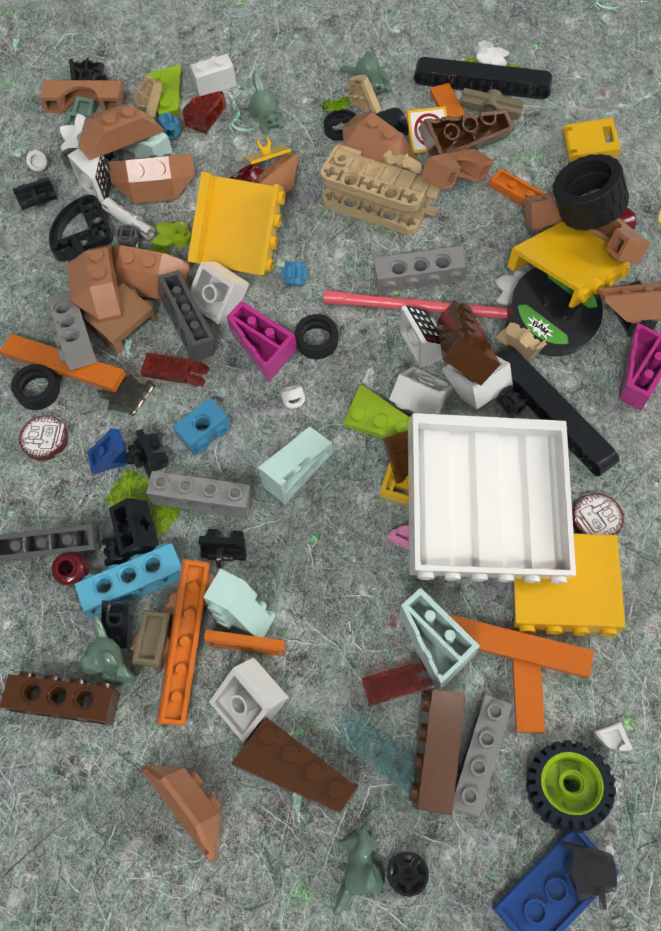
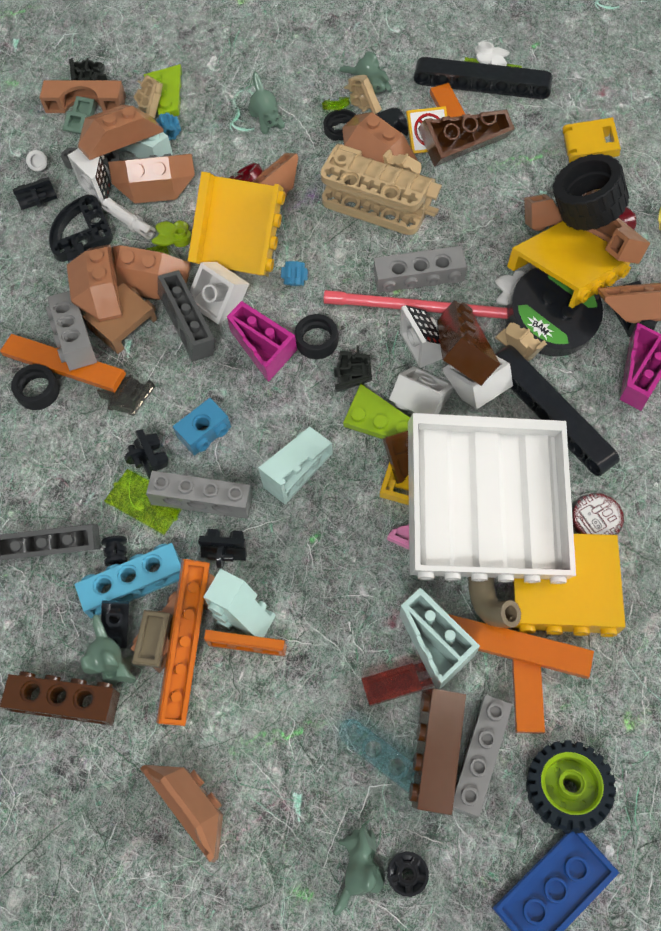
(43, 437): tile -> none
(65, 563): dark red head -> none
(72, 133): white plate -> none
(107, 452): blue slope -> none
(128, 236): dark grey wheel -> none
(133, 527): black brick -> none
(173, 369): clear red hinge -> none
(204, 111): clear red slope -> none
(213, 75): white slope -> none
(247, 698): white slope -> none
(266, 152): yellow piece -> none
(290, 765): reddish brown wedge -> none
(291, 393): white tile -> none
(352, 370): none -> pearl dark grey piece
(445, 168): nougat arch -> none
(490, 609): none -> dark tan cylinder
(491, 101): dark tan piece -> none
(508, 393): black bush -> none
(513, 186): orange tile -> none
(590, 872): clear smoke piece -> none
(614, 738): white tile -> none

